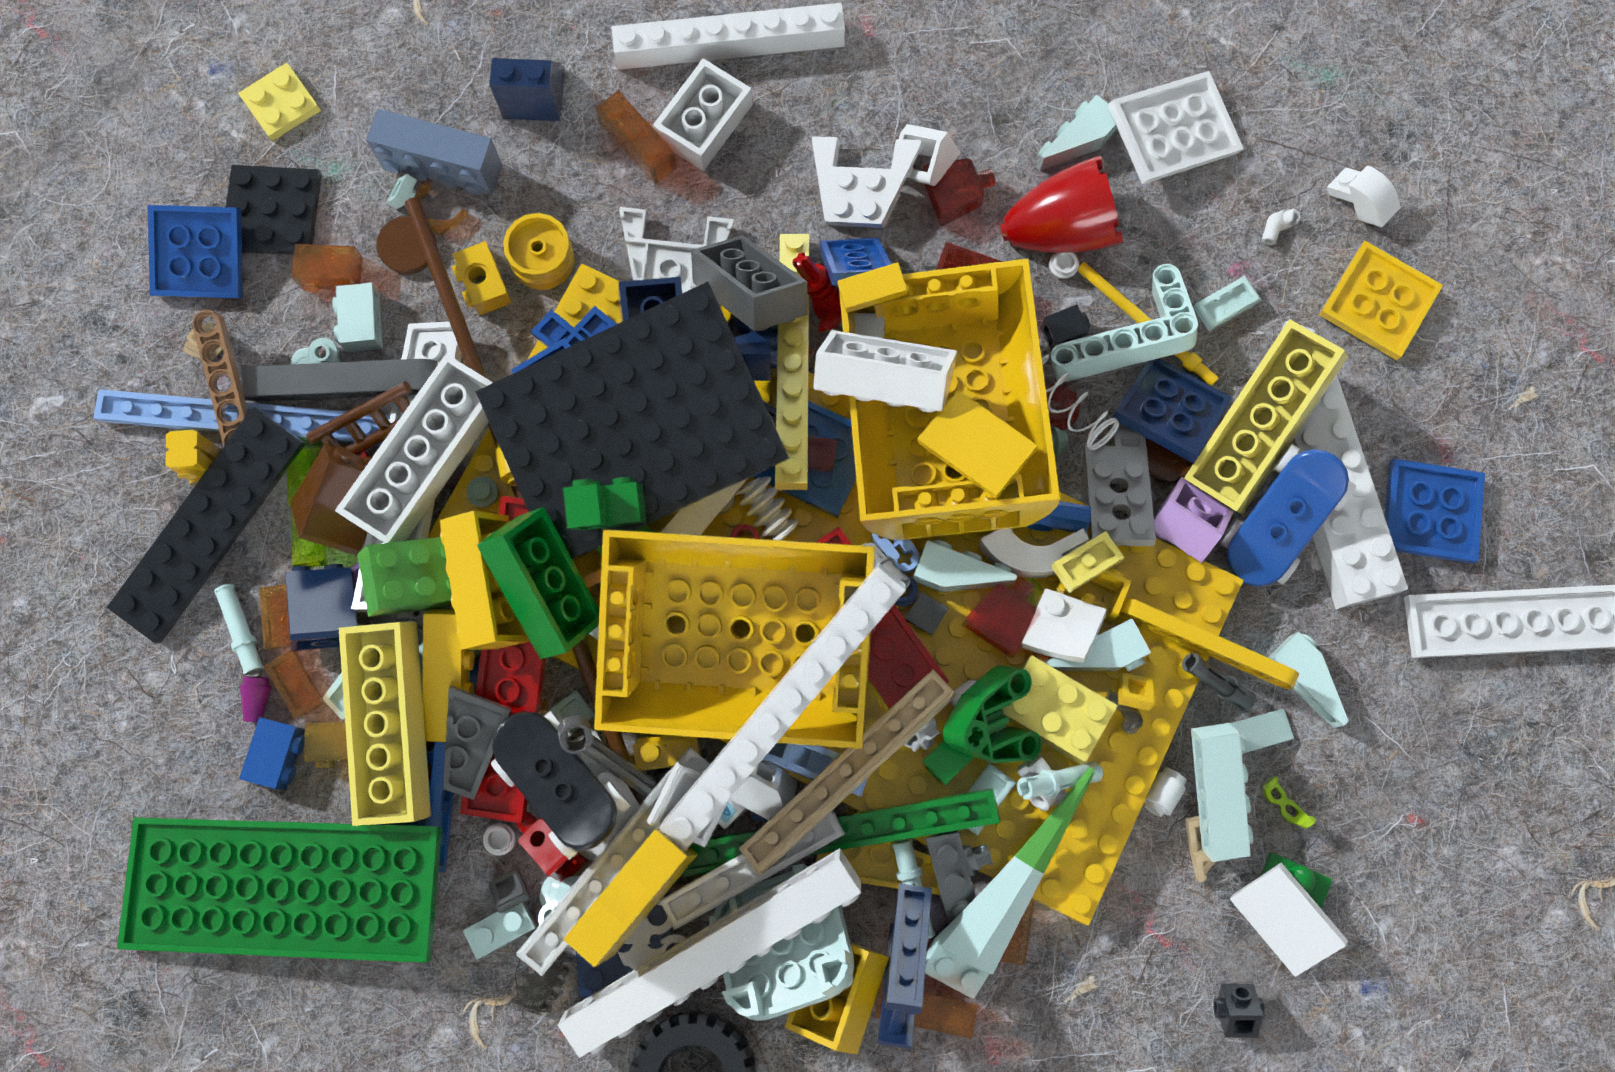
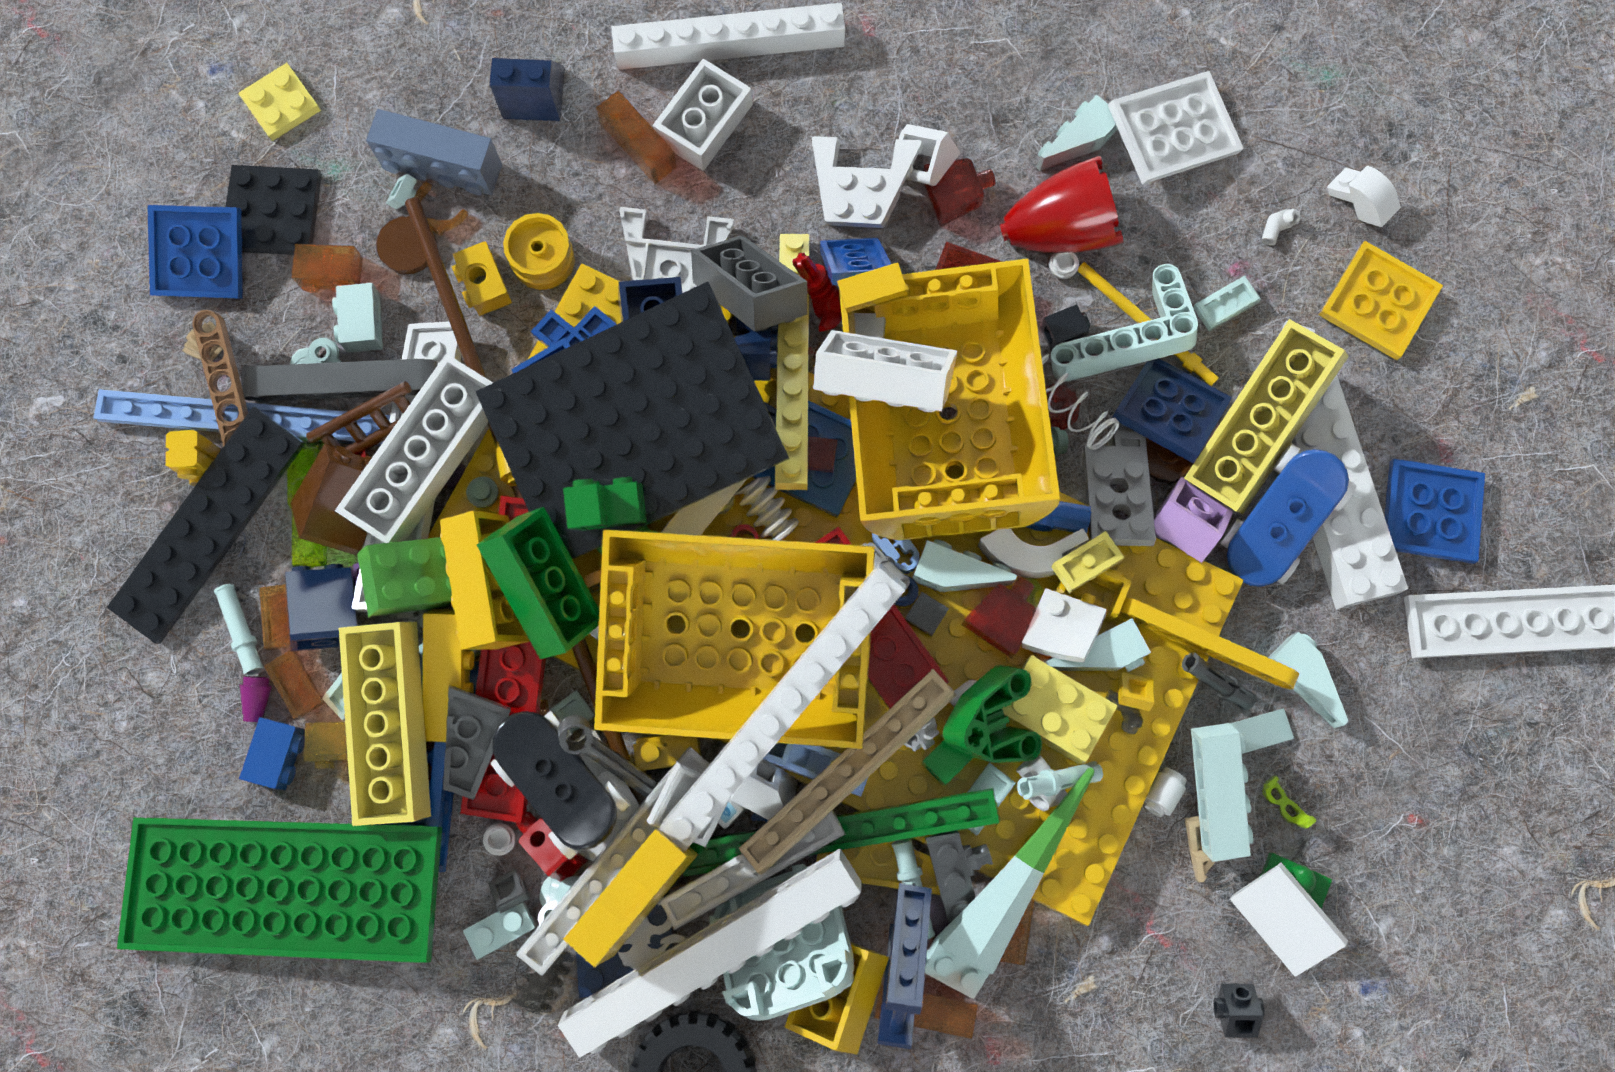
(977, 444): yellow tile -> none

